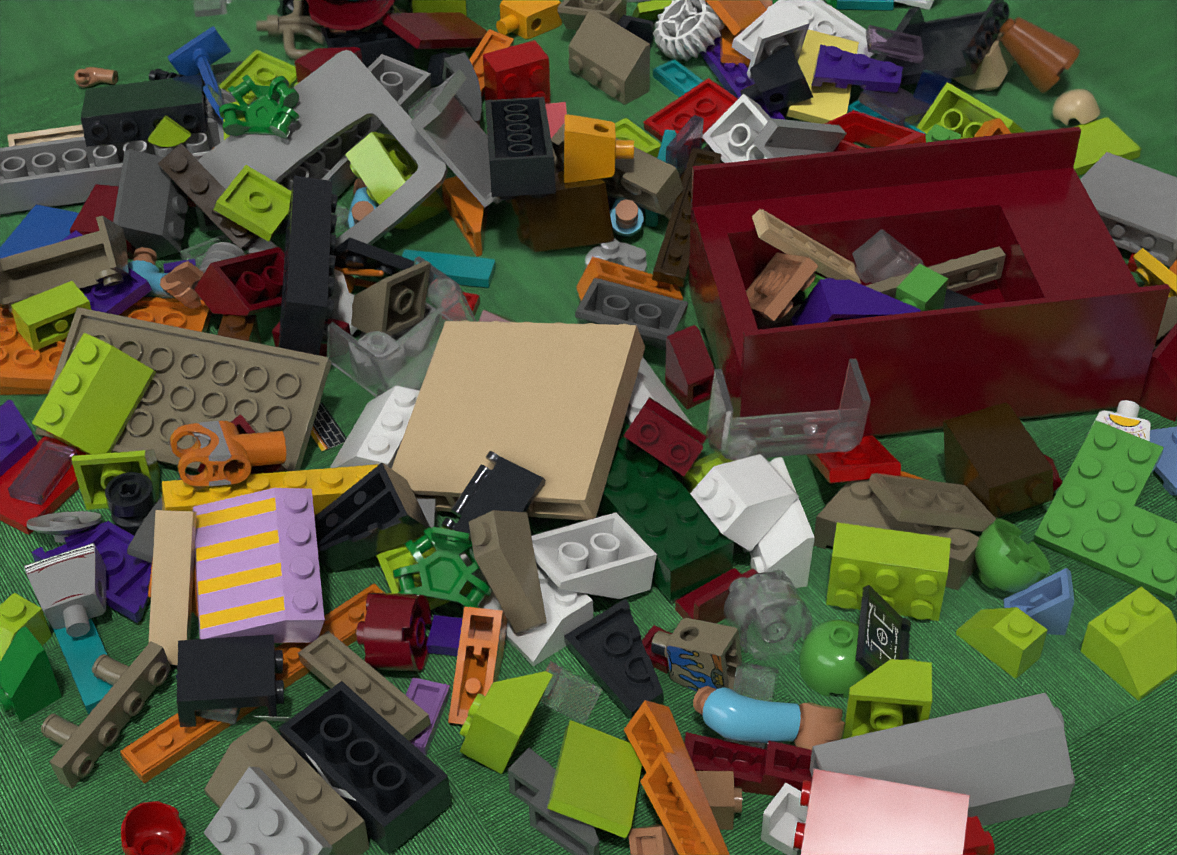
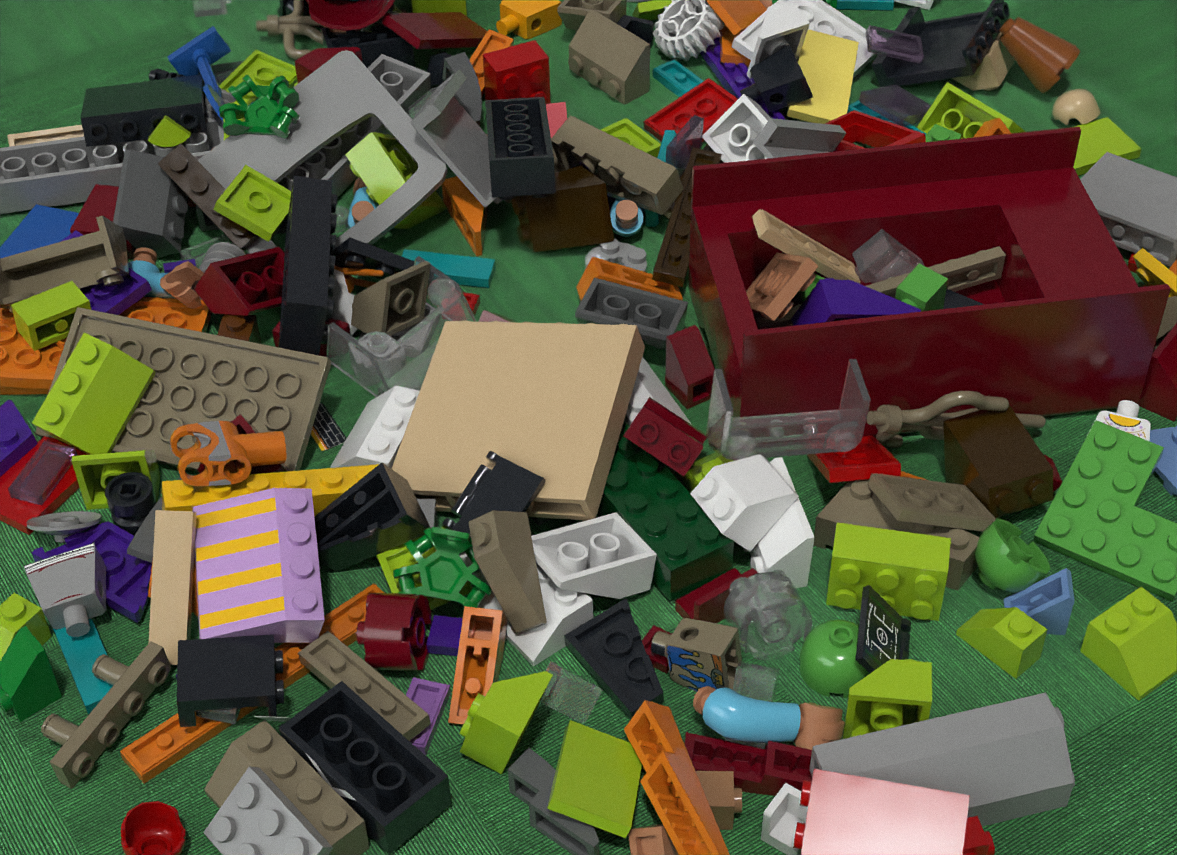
(93, 75): nougat arm -> none
(592, 149): light orange torso -> none
(858, 69): dark purple wing -> none
(929, 419): none -> dark tan plant
(930, 86): clear blue tile -> none

